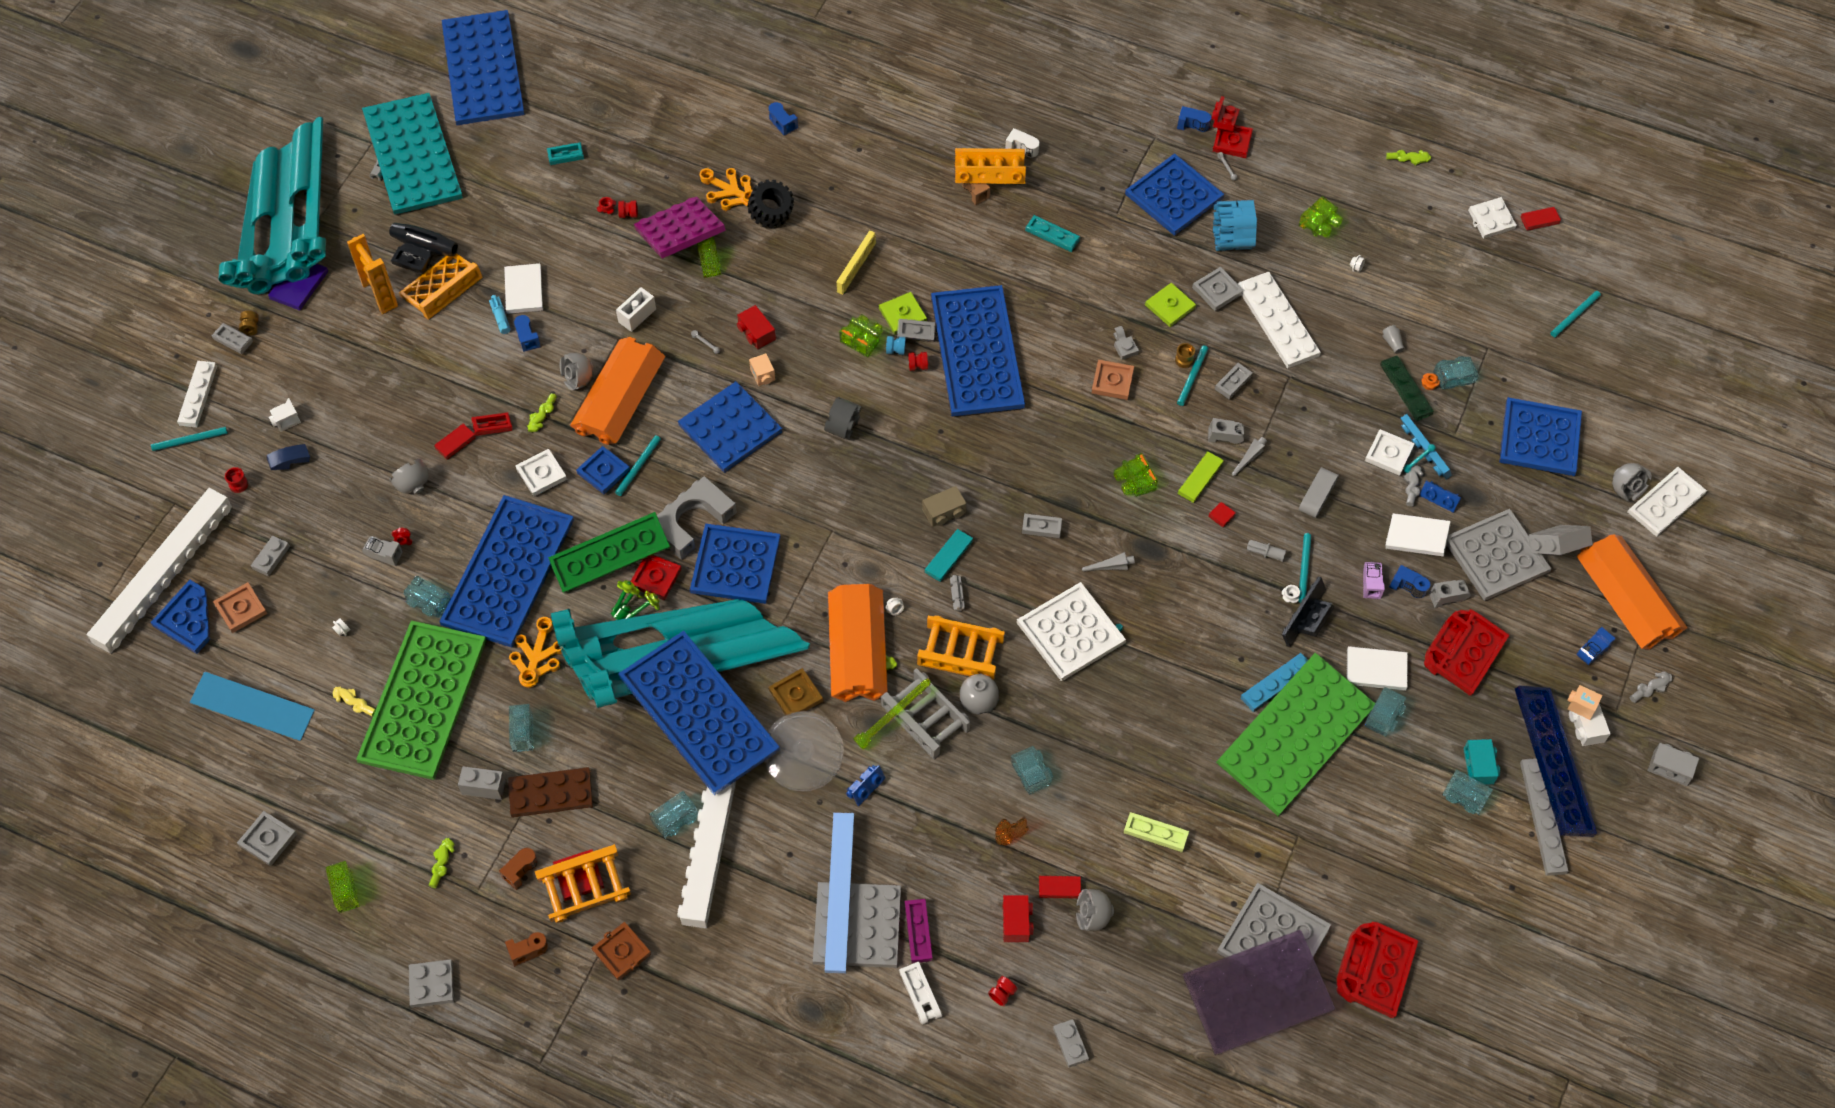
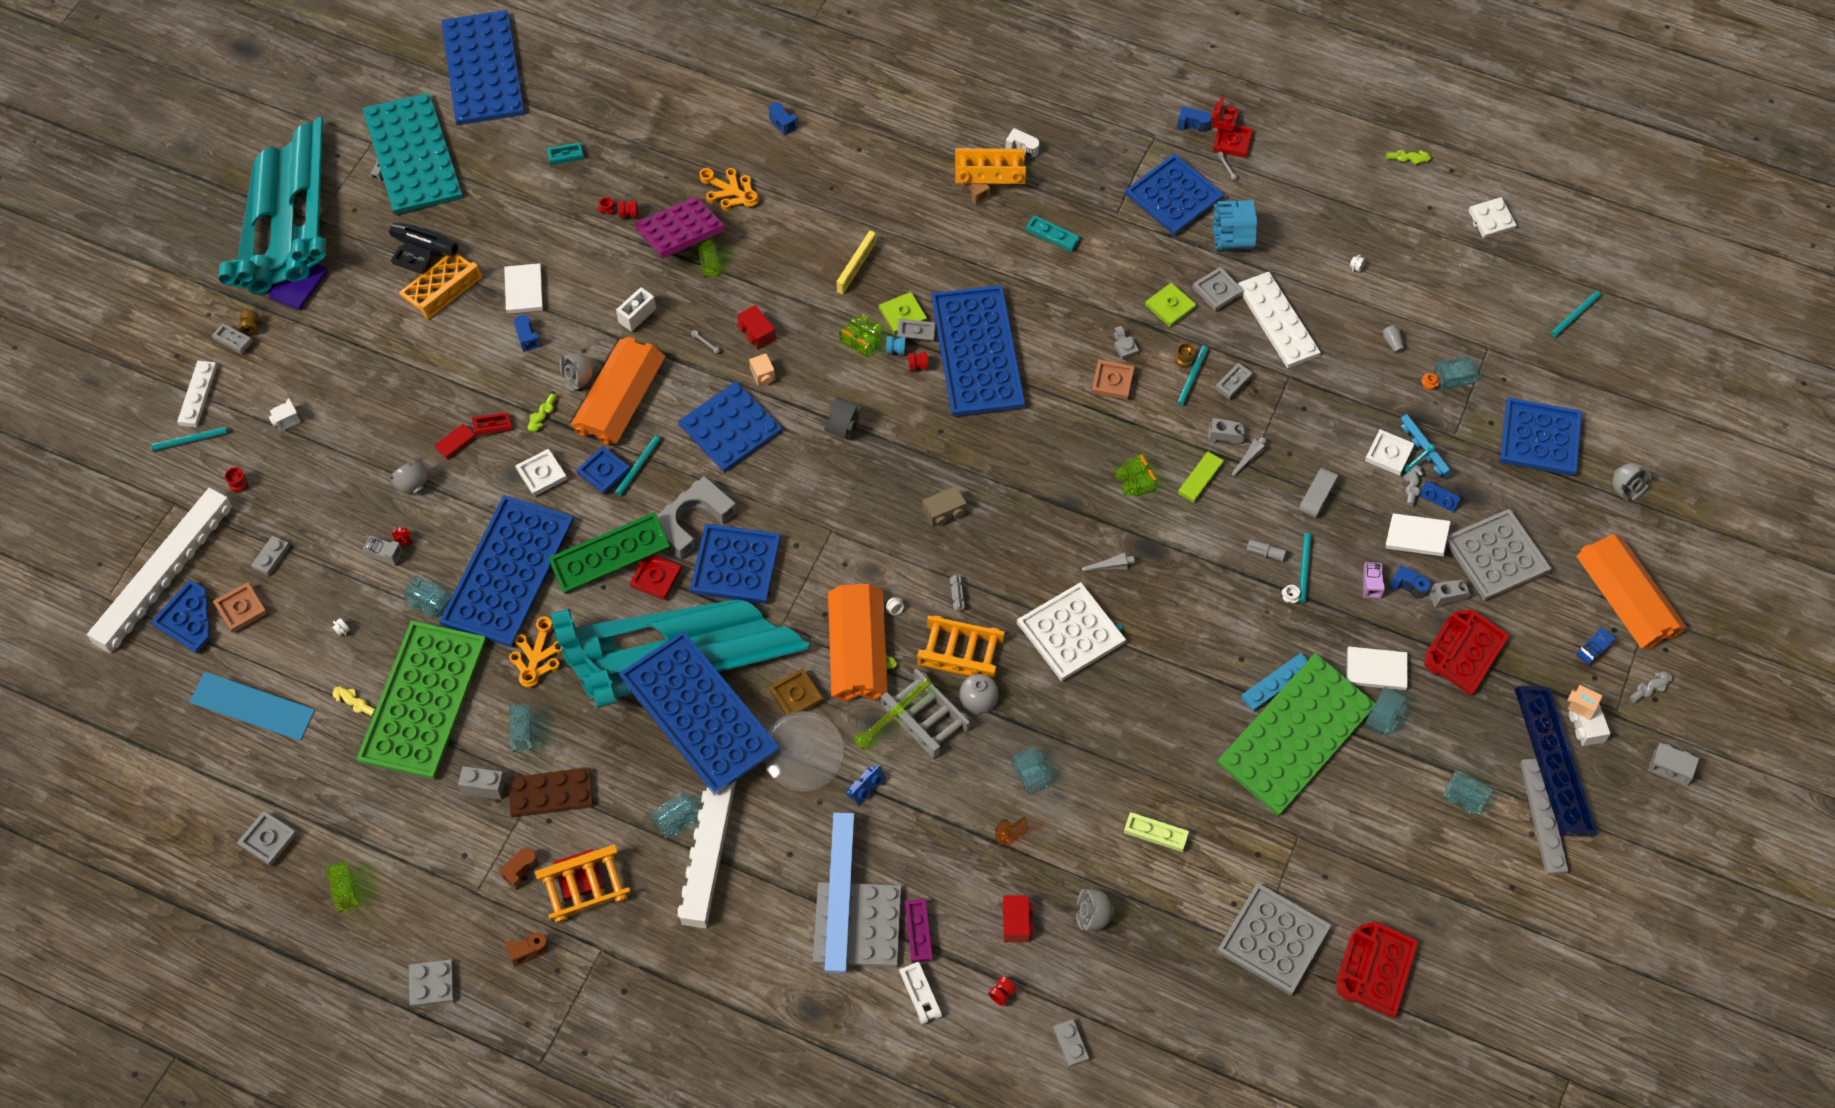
(284, 457): dark blue slope -> none
(373, 274): light orange fence -> none
(442, 856): lime animal -> none
(499, 313): medium azure piece -> none
(621, 951): dark orange plate -> none
(622, 610): plant -> none
(764, 214): black tyre -> none
(948, 555): teal tile -> none
(1041, 525): light grey plate -> none
(1059, 886): red tile -> none
(1222, 514): red tile -> none
(1258, 992): clear purple plate -> none
(1310, 614): black bracket -> none
(1320, 216): clear neon green hips -> none
(1406, 388): clear green plate -> none
(1481, 761): teal brick -> none
(1540, 218): red tile -> none
(1560, 539): light grey brick -> none
(1667, 501): white tile -> none

